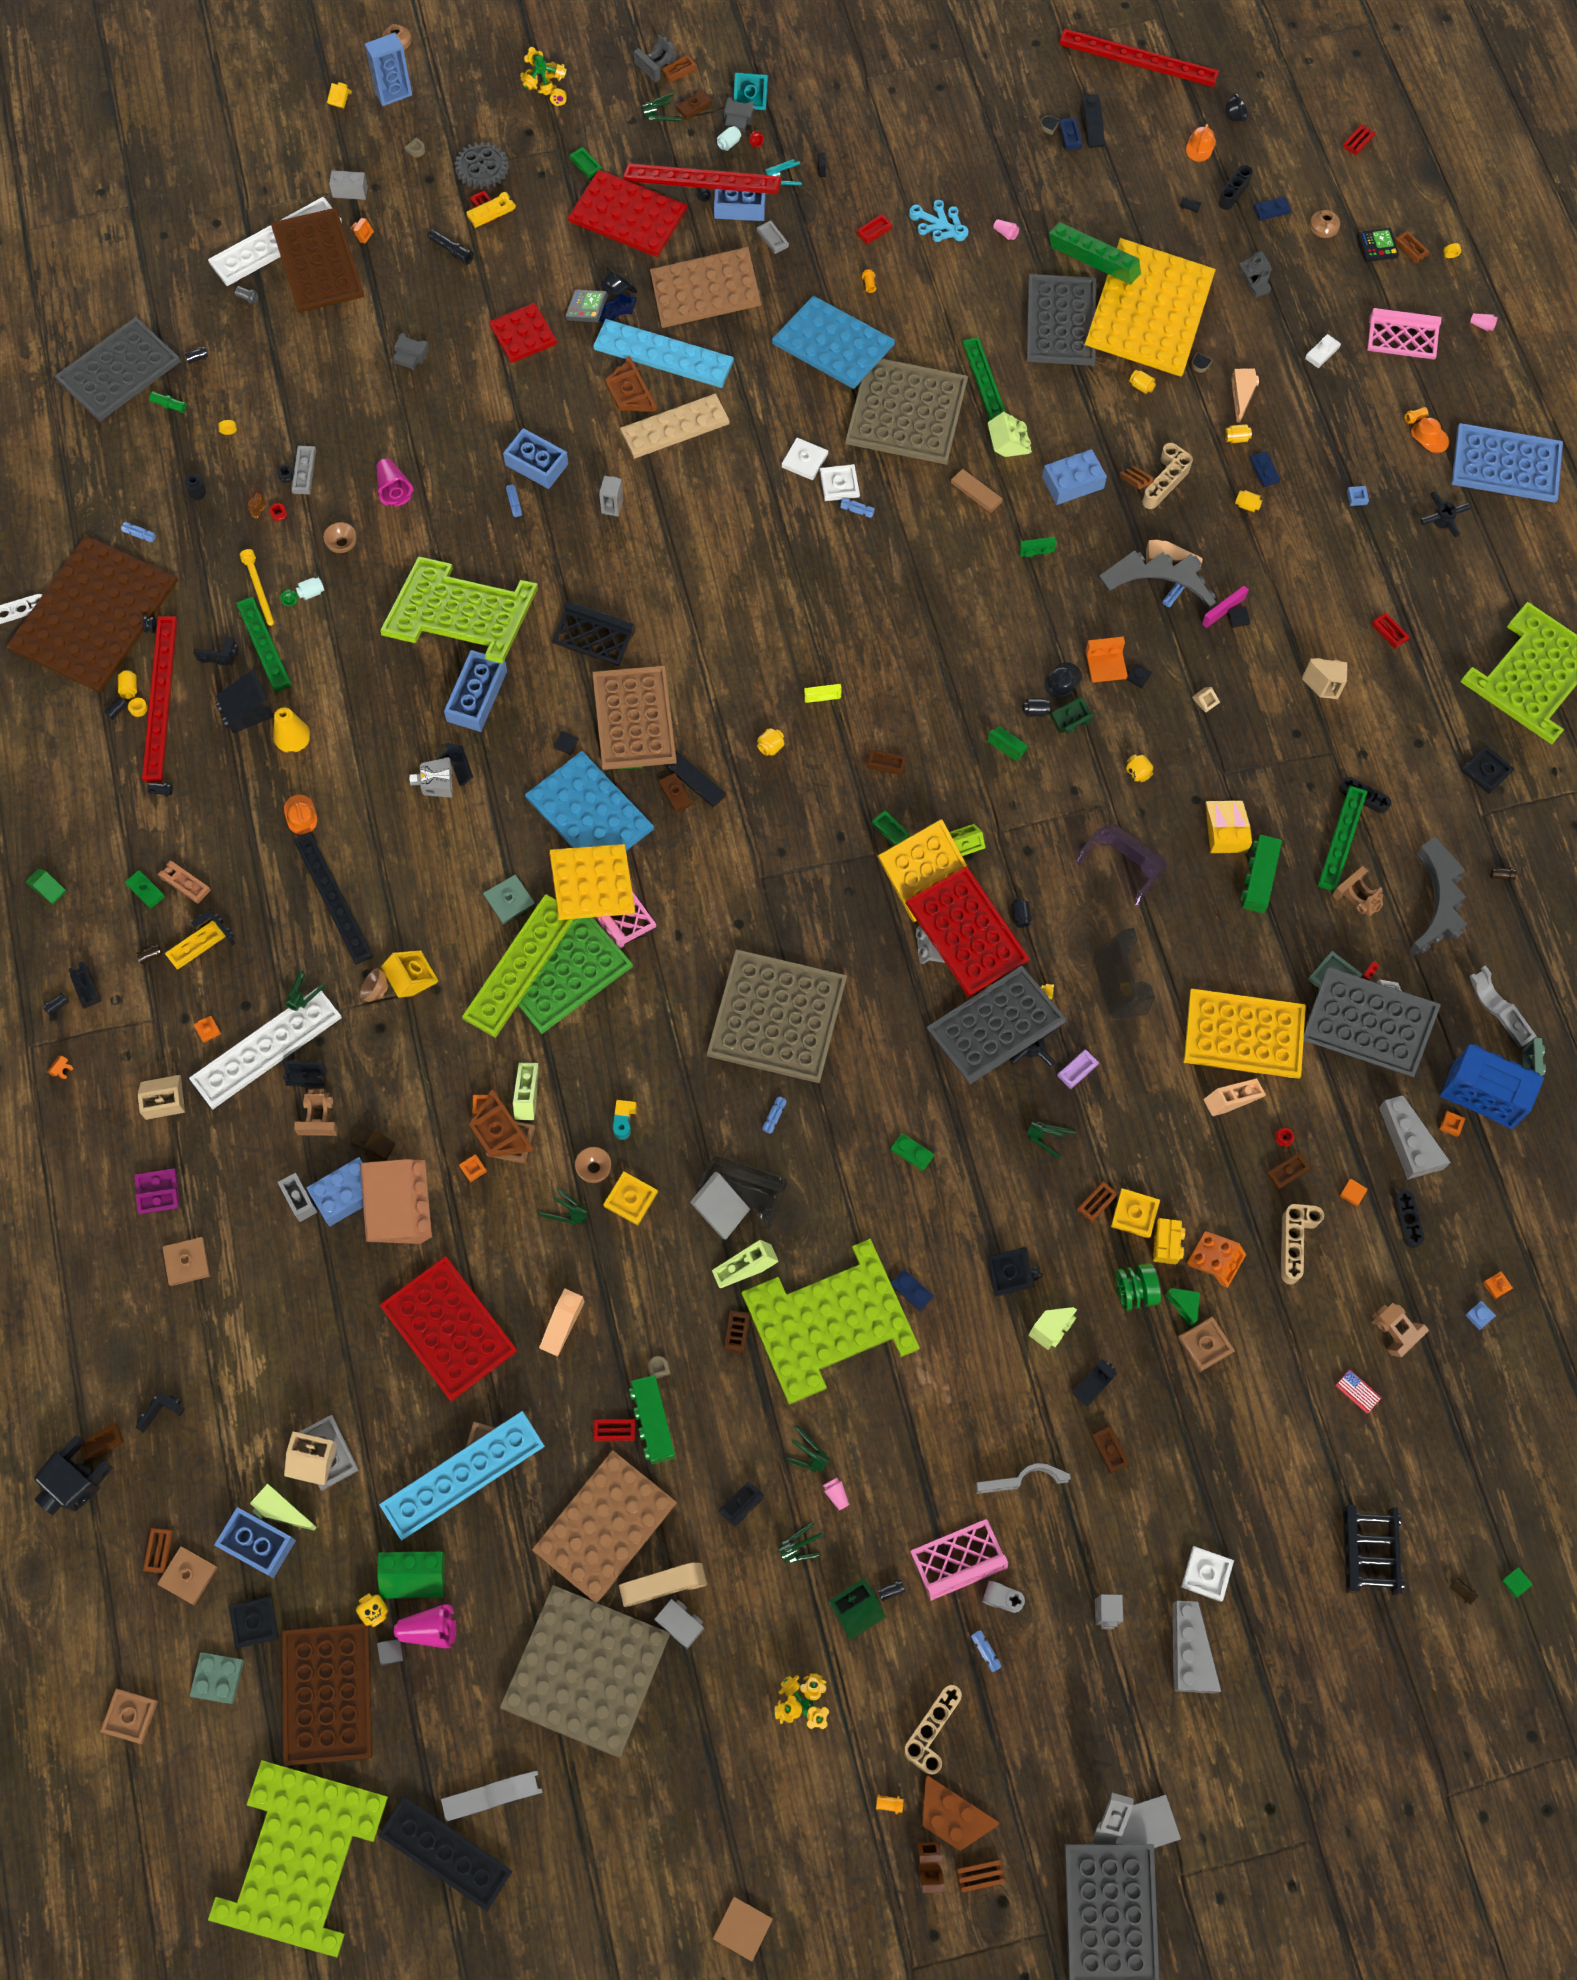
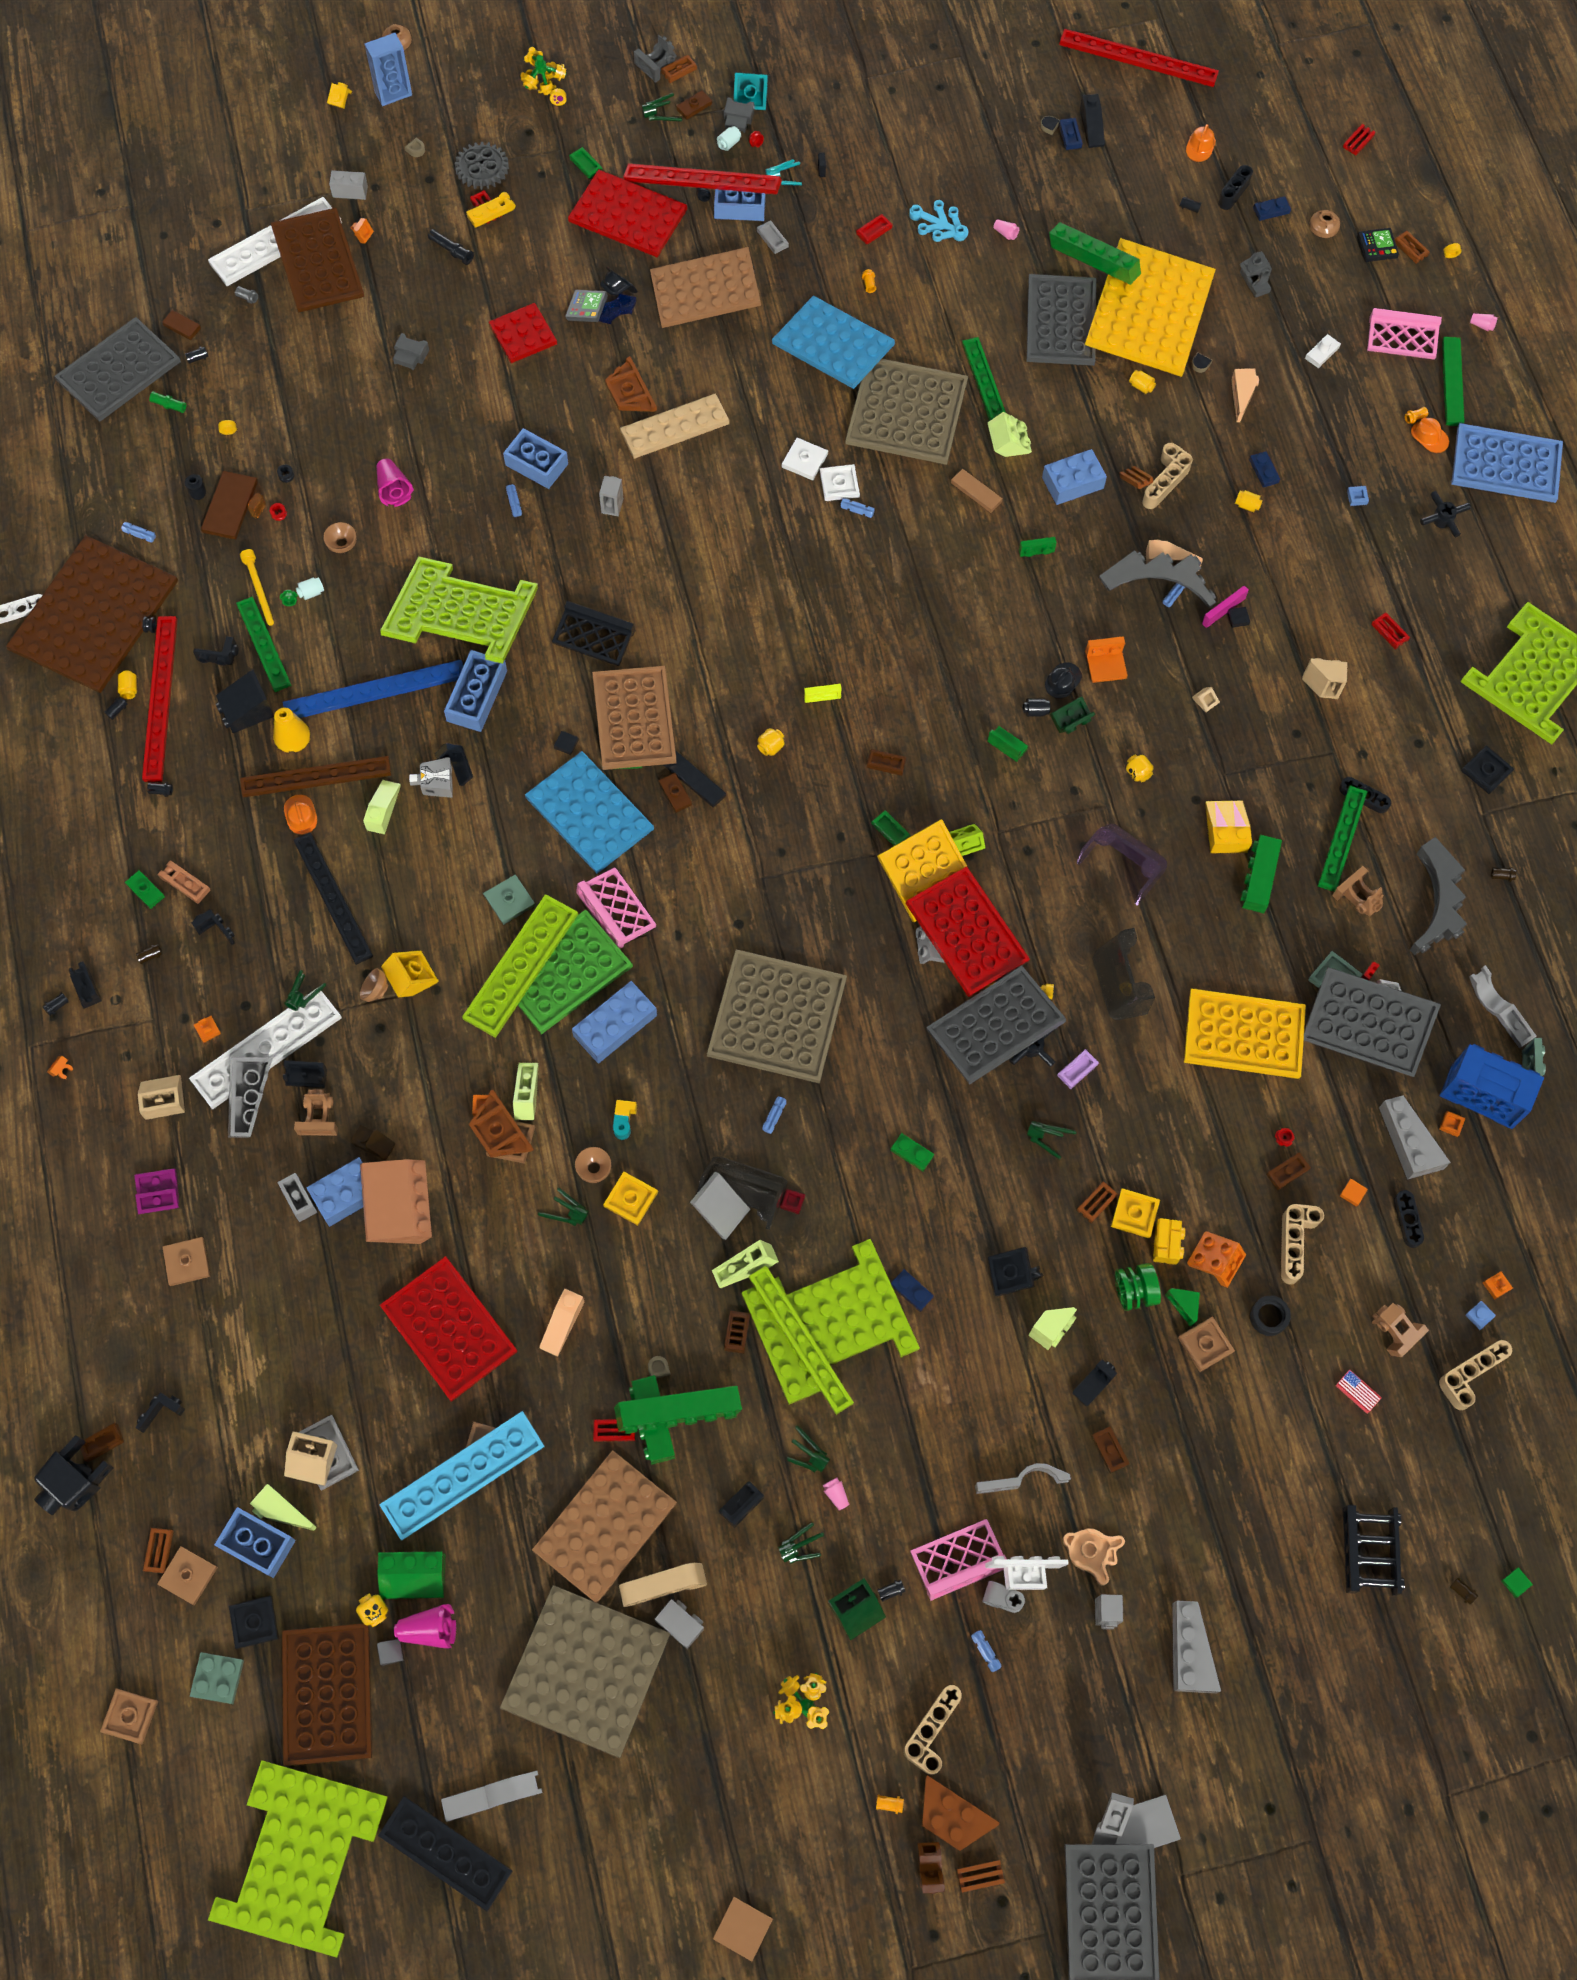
(45, 886): green slope -> none
(137, 707): yellow tile -> none
(181, 325): none -> reddish brown tile
(195, 945): yellow plate -> none
(229, 505): none -> reddish brown tile
(245, 1093): none -> light grey wedge
(303, 470): light grey tile -> none
(315, 776): none -> reddish brown plate
(375, 689): none -> blue plate
(381, 807): none -> yellowish green slope
(472, 1168): orange plate -> none
(591, 882): yellow plate -> none
(614, 1022): none -> medium blue brick
(663, 353): medium azure plate -> none
(677, 1408): none -> green brick
(792, 1201): none -> dark red tile
(801, 1340): none -> lime plate
(1021, 913): black brick -> none
(1025, 1574): none -> white bracket
(1093, 1551): none -> light nougat tile
(1139, 676): black plate -> none
(1207, 1573): white plate -> none
(1233, 1096): light nougat slope -> none
(1236, 108): black helmet -> none
(1238, 433): yellow brick -> none
(1281, 1305): none -> black tyre
(1453, 381): none -> green tile
(1477, 1368): none -> tan beam

